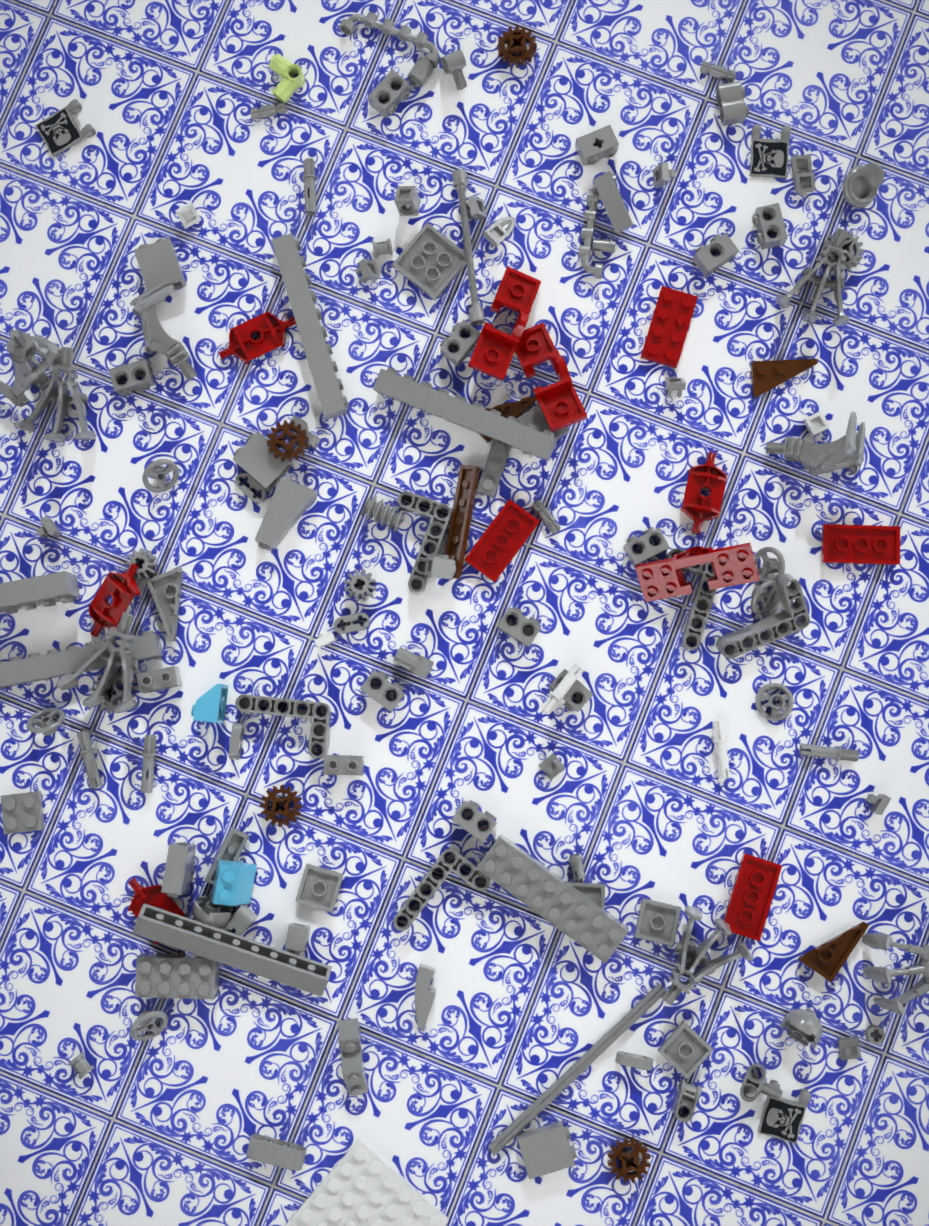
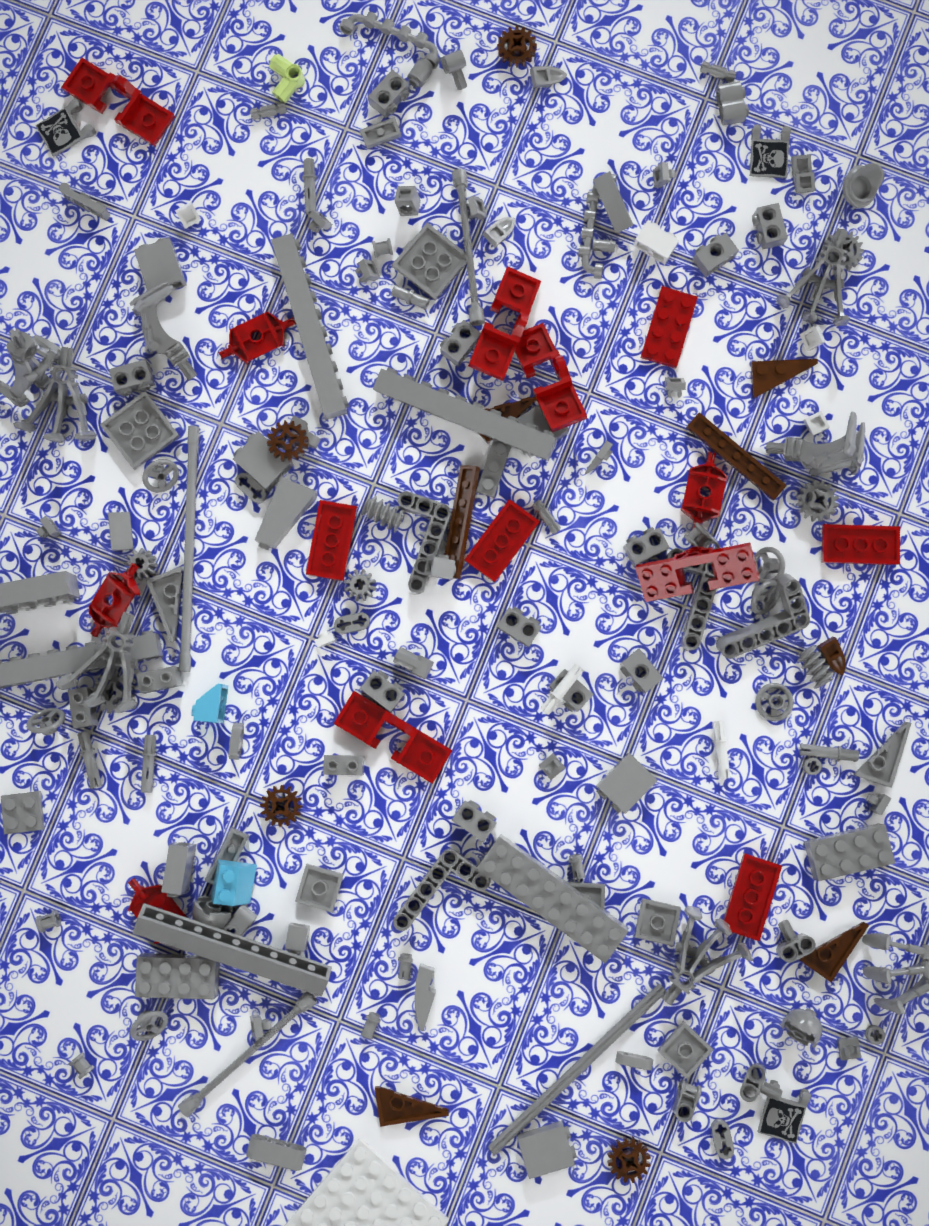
(48, 921): none -> light grey bush
(81, 716): none -> light grey brick
(83, 201): none -> light grey plate
(120, 531): none -> light grey slope
(139, 430): none -> light grey plate
(140, 115): none -> red plate
(185, 656): none -> light grey piece
(191, 1103): none -> light grey hose
(259, 1025): none -> light grey tile
(292, 711): light grey beam -> none
(318, 222): none -> light grey tile
(331, 540): none -> red plate
(352, 1056): light grey arch -> none
(370, 1025): none -> light grey pin
(380, 133): none -> light grey plate
(401, 1108): none -> reddish brown wing
(405, 965): none -> light grey pin
(410, 297): none -> light grey pin
(421, 753): none -> red plate
(546, 76): none -> light grey plate
(604, 453): none -> light grey plate
(605, 145): light grey brick -> none
(625, 784): none -> light grey brick
(651, 675): none -> light grey brick
(656, 242): none -> white brick
(701, 537): none -> light grey piece
(727, 1138): none -> light grey beam
(736, 456): none -> reddish brown plate
(794, 942): none -> light grey beam
(807, 769): none -> light grey bush
(812, 338): none -> white plate
(815, 666): none -> light grey piece
(821, 507): none -> light grey gear
(833, 655): none -> reddish brown plate
(849, 852): none -> light grey brick
(885, 761): none -> light grey wing

